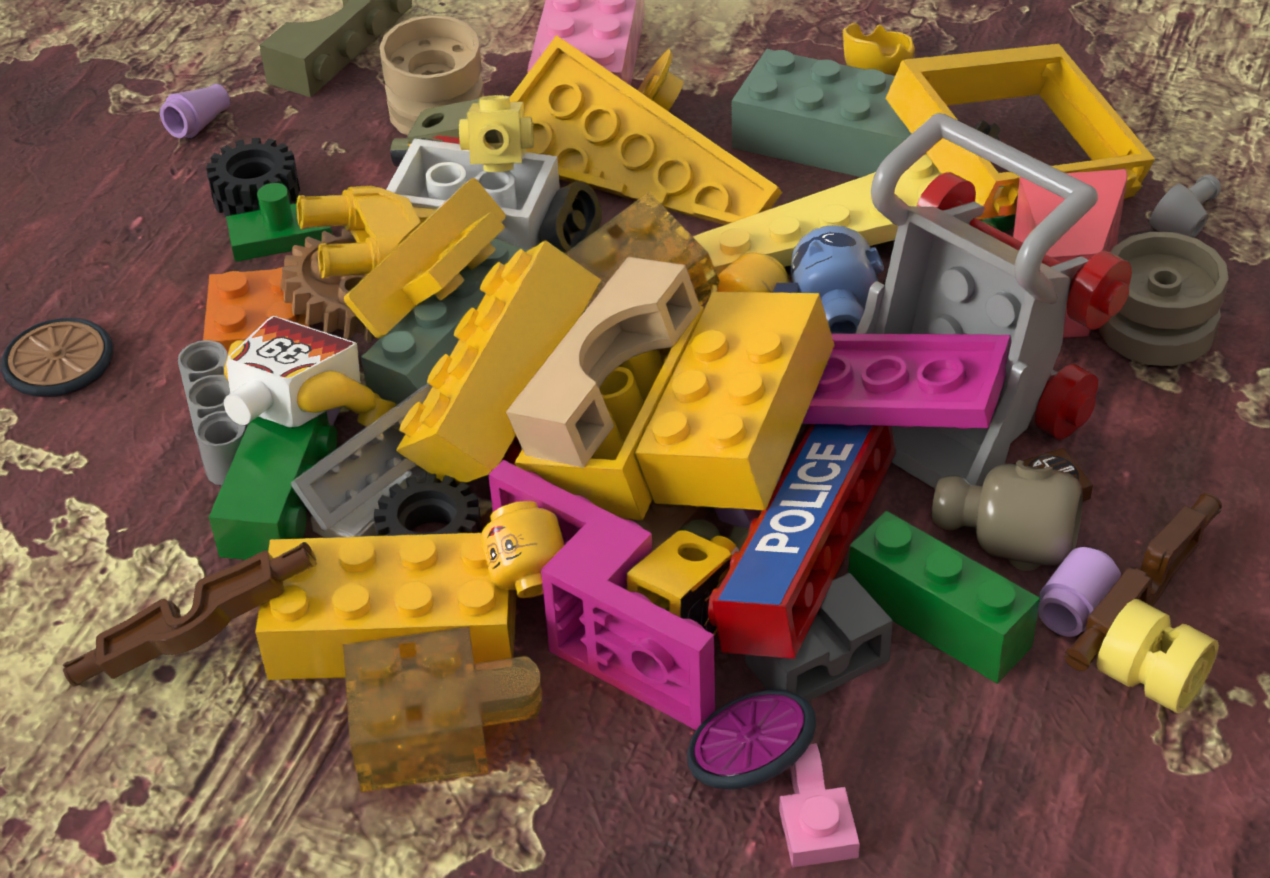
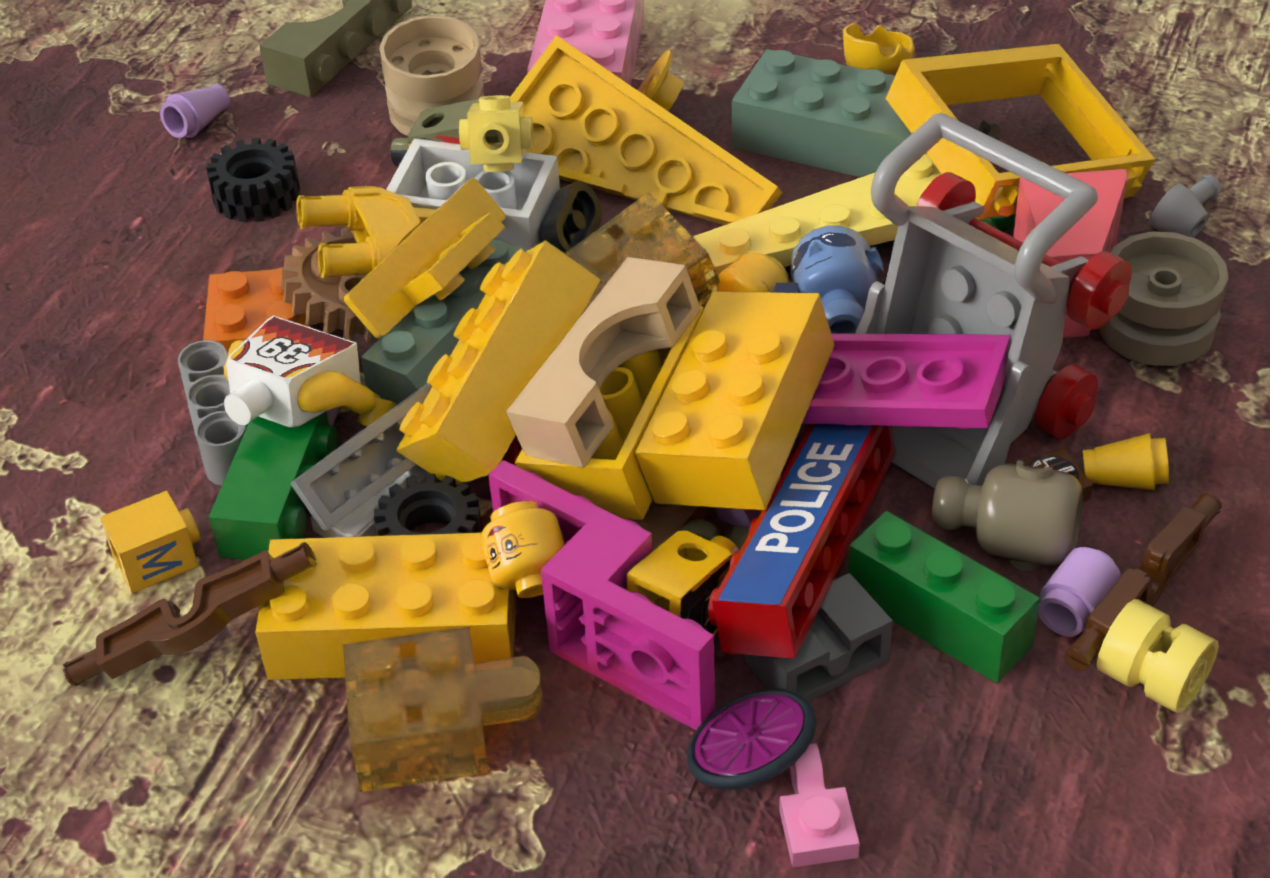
(57, 357): medium nougat wheel -> none
(151, 540): none -> yellow brick
(270, 229): green tile -> none
(1129, 463): none -> yellow cone

